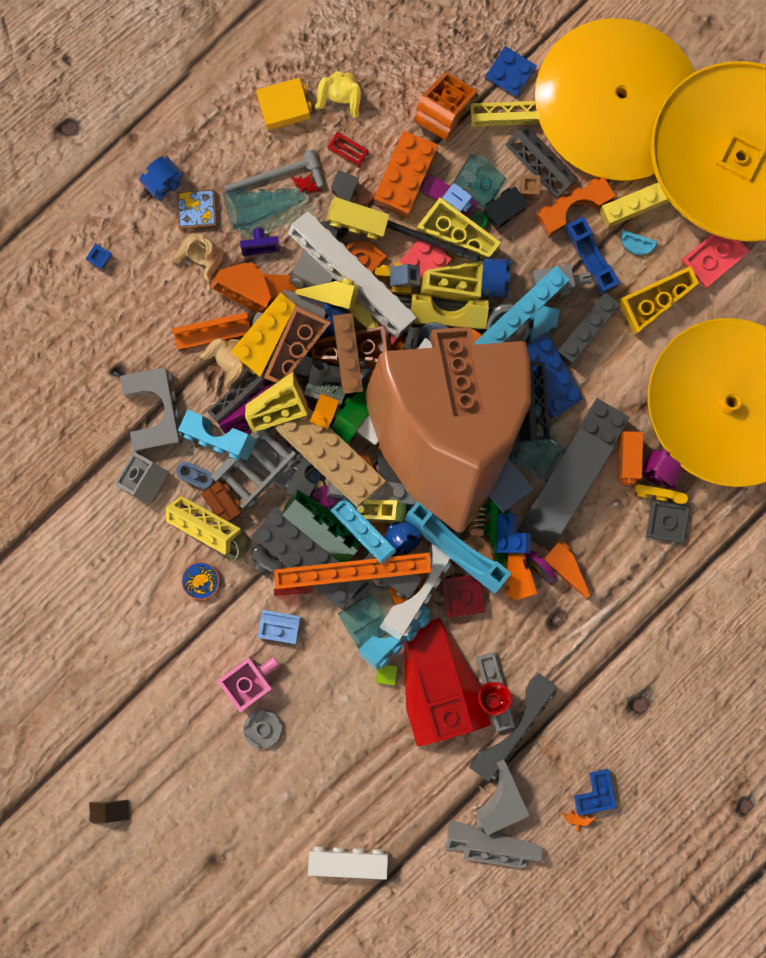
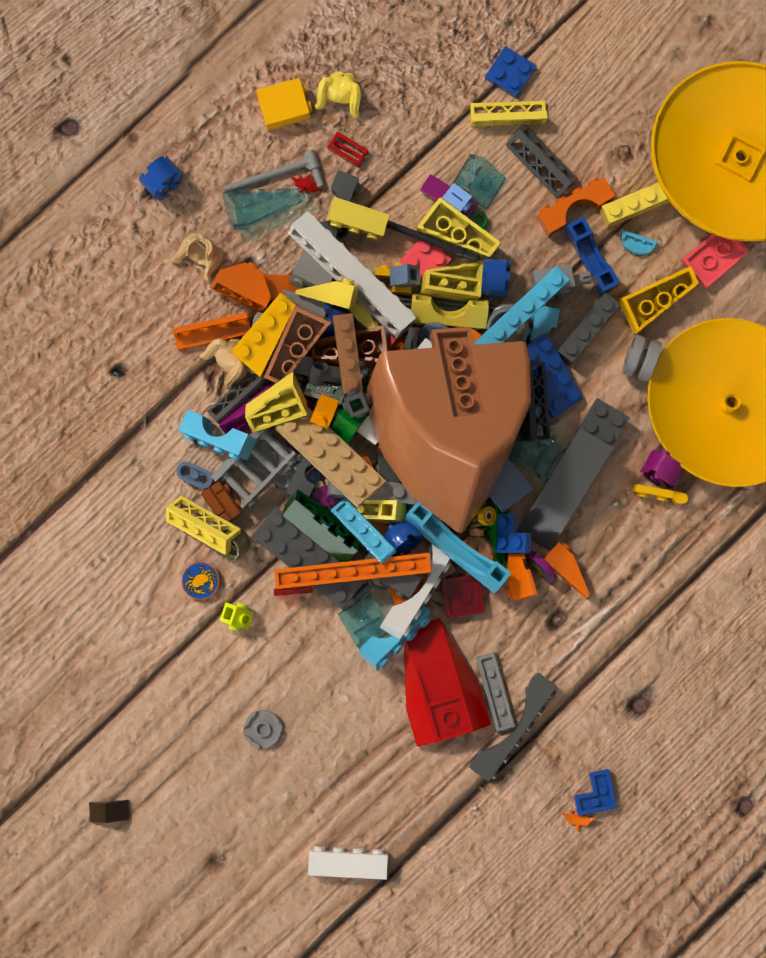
(99, 256): blue plate -> none
(141, 478): light grey slope -> none
(166, 431): light grey arch -> none
(196, 209): tile -> none
(237, 616): none -> neon yellow brick
(248, 682): bright pink brick -> none
(259, 244): dark purple tile -> none
(264, 561): dark grey piece -> none
(278, 627): light blue plate -> none
(351, 408): none -> dark grey brick
(367, 254): orange tile -> none
(387, 675): lime tile -> none
(405, 174): orange brick -> none
(444, 105): orange brick -> none
(486, 515): none -> yellow tile
(490, 848): light grey wedge -> none
(494, 698): red helmet -> none
(505, 207): black brick -> none
(505, 805): light grey arch -> none
(530, 187): medium nougat panel -> none
(580, 98): yellow dish -> none
(630, 457): orange brick -> none
(641, 358): none -> light grey wheel
(667, 521): dark grey tile -> none

